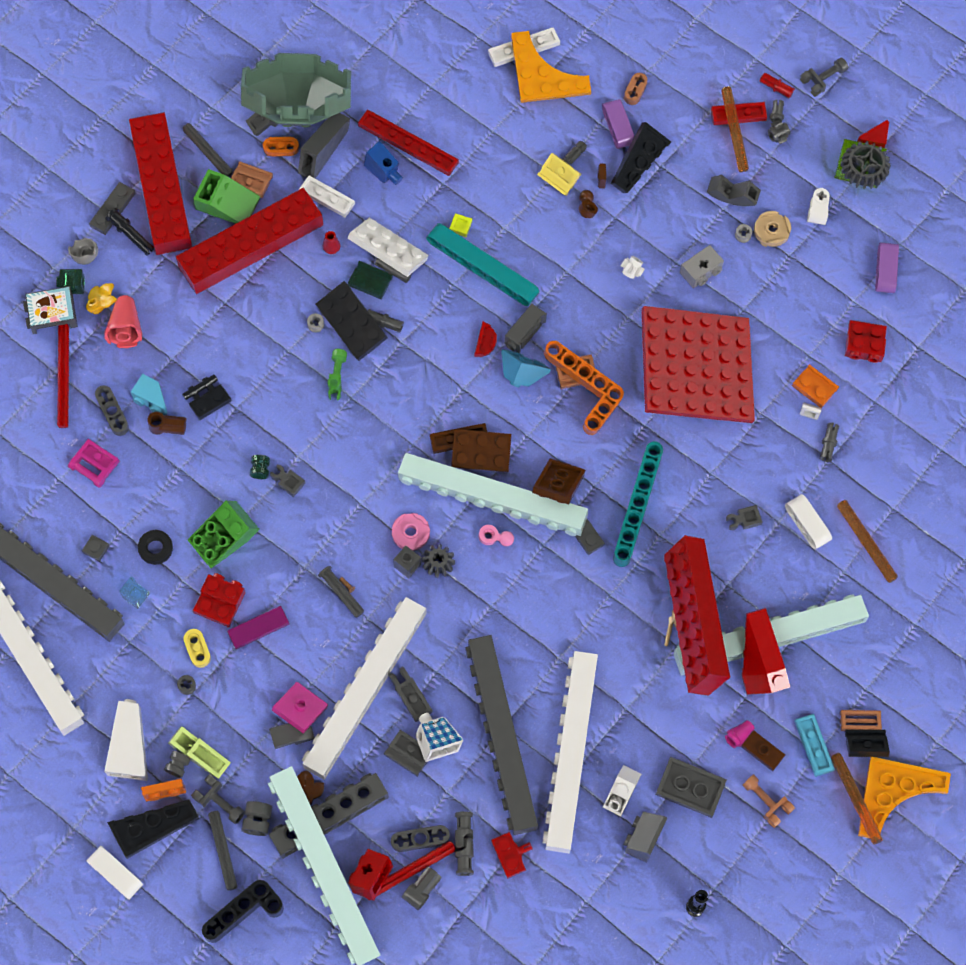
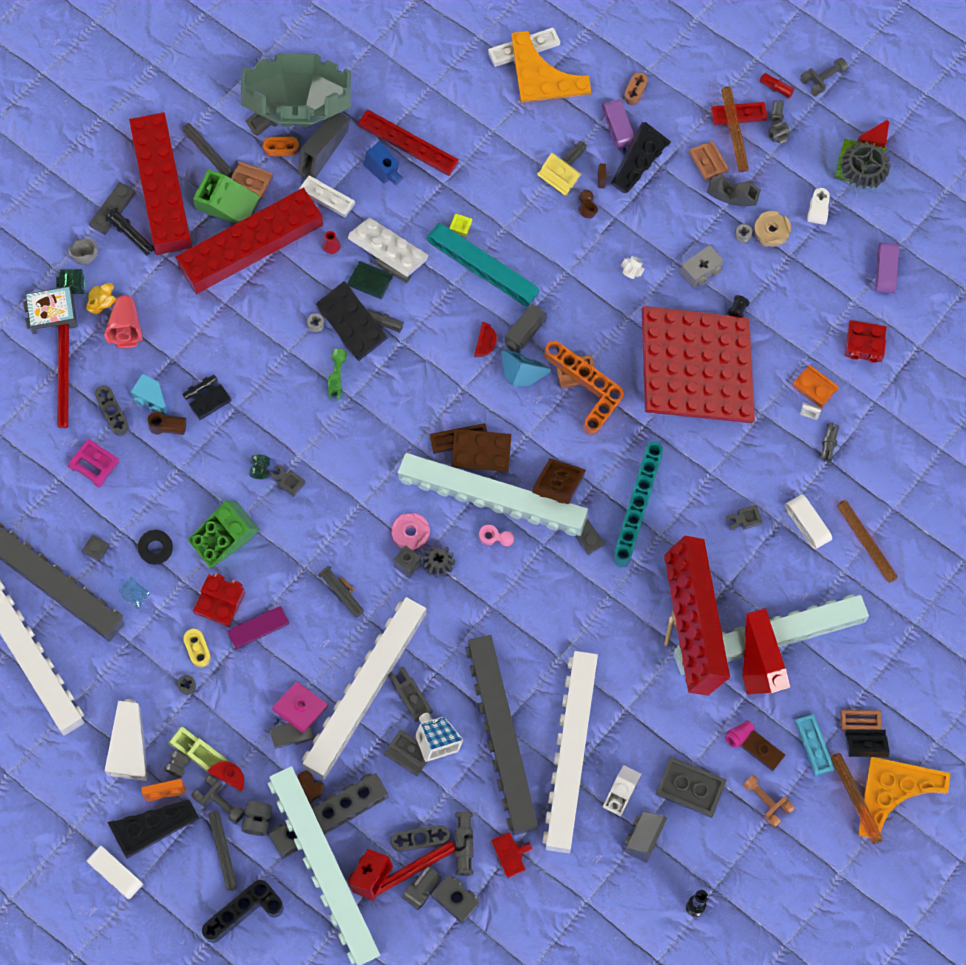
(228, 773): none -> red plate
(460, 910): none -> dark grey brick
(708, 160): none -> nougat plate
(734, 310): none -> black bush

